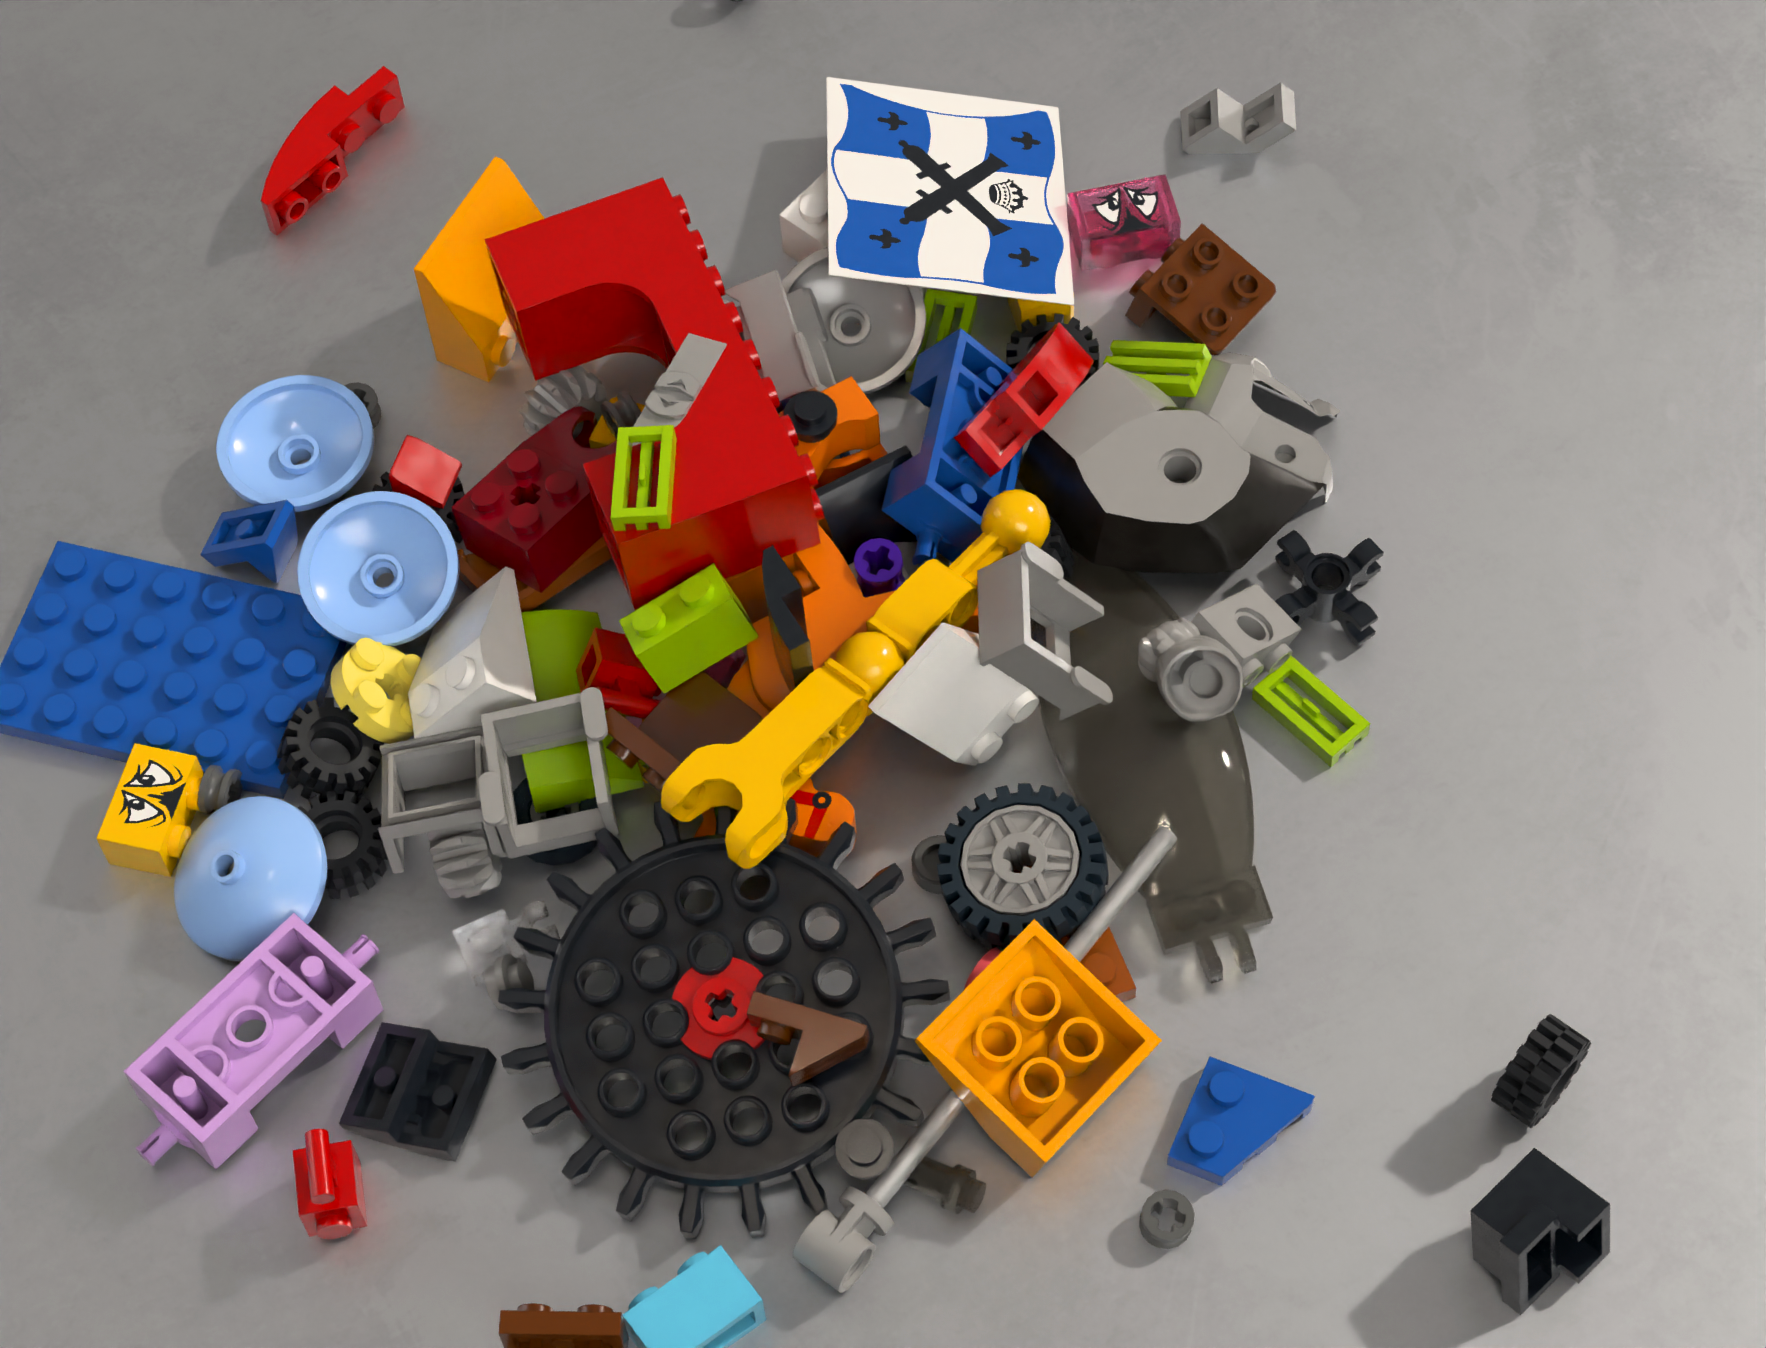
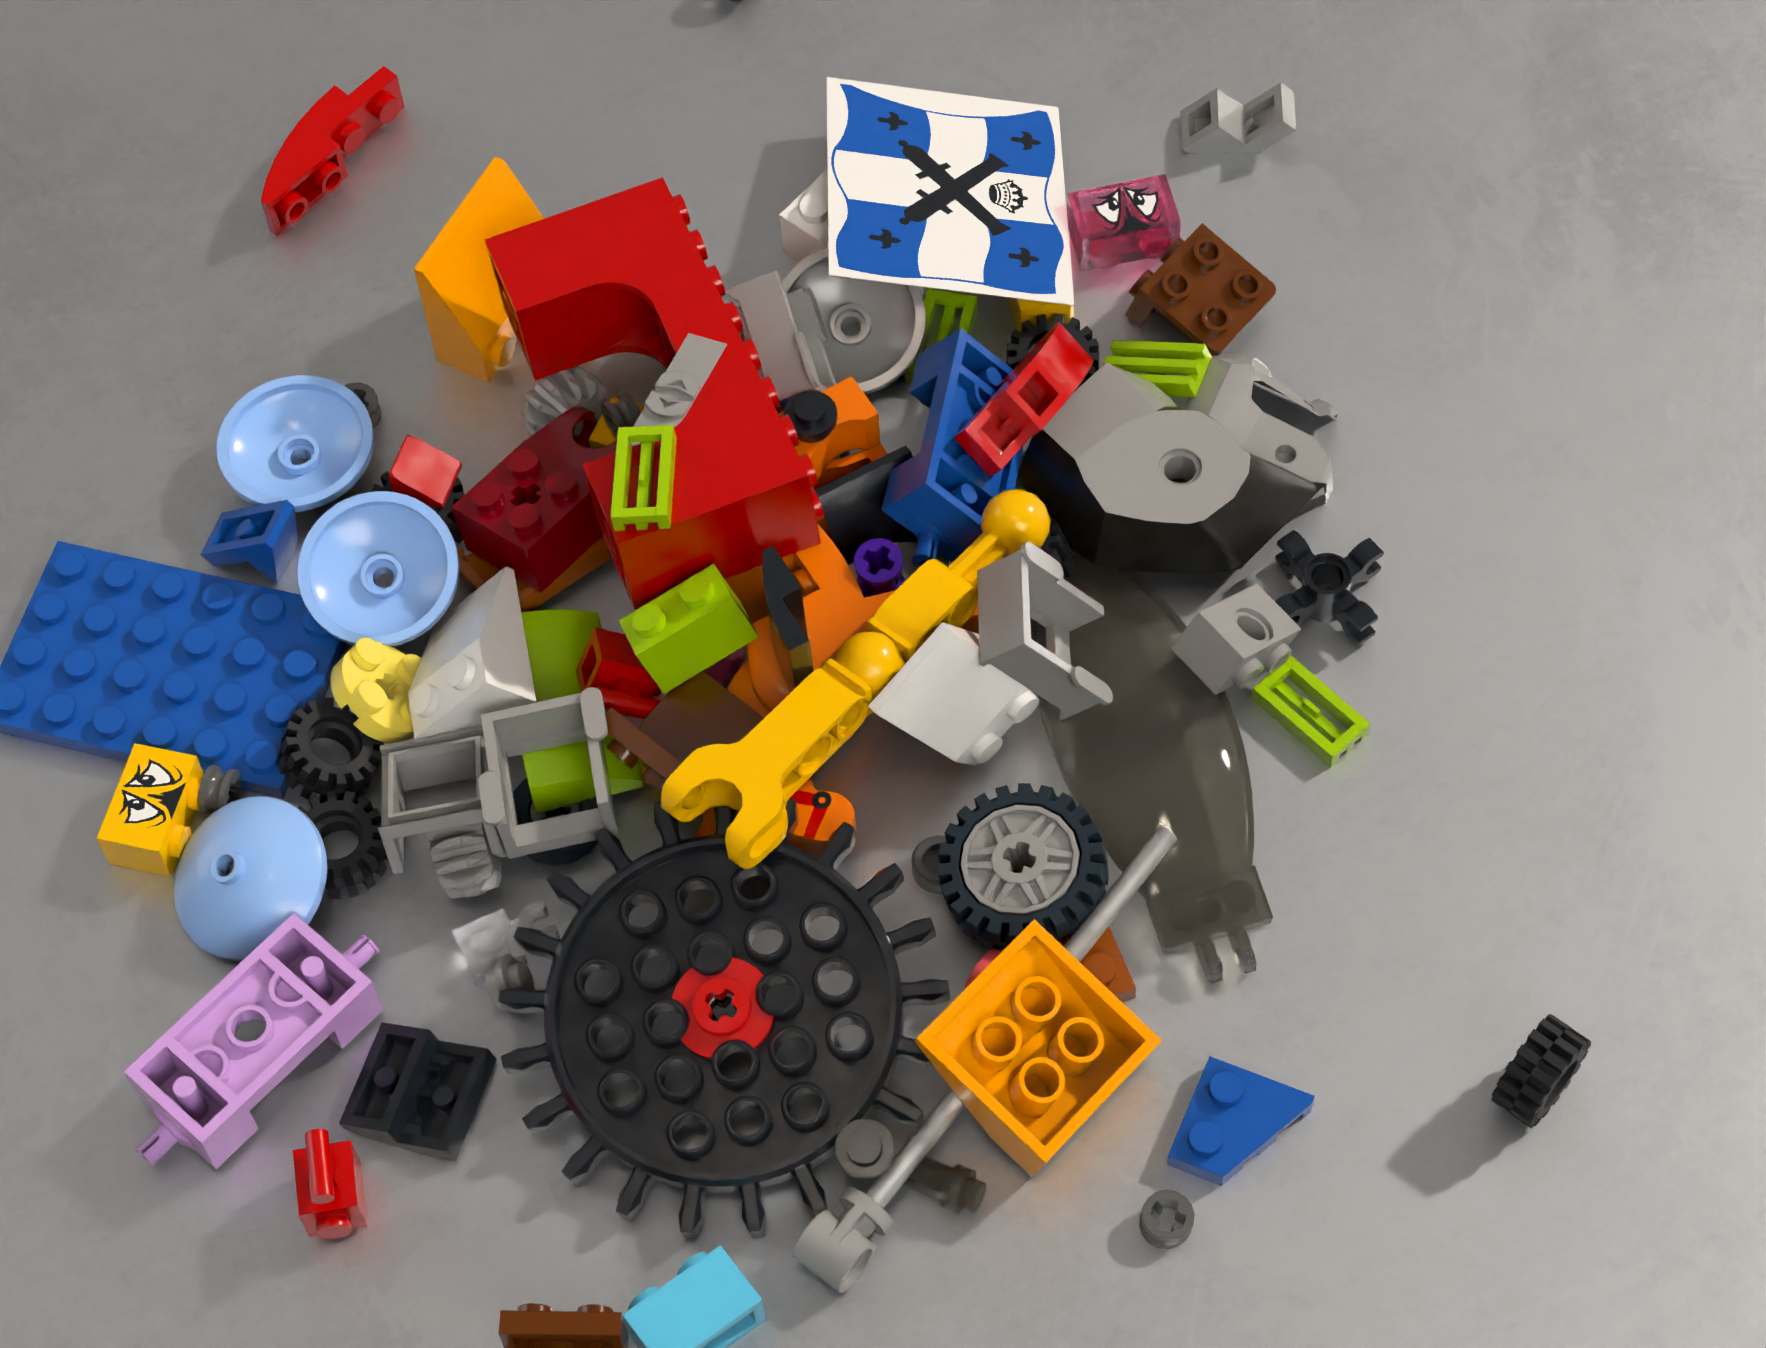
(822, 1036): reddish brown slope -> none
(1192, 671): light grey hair -> none
(1536, 1226): black plate -> none

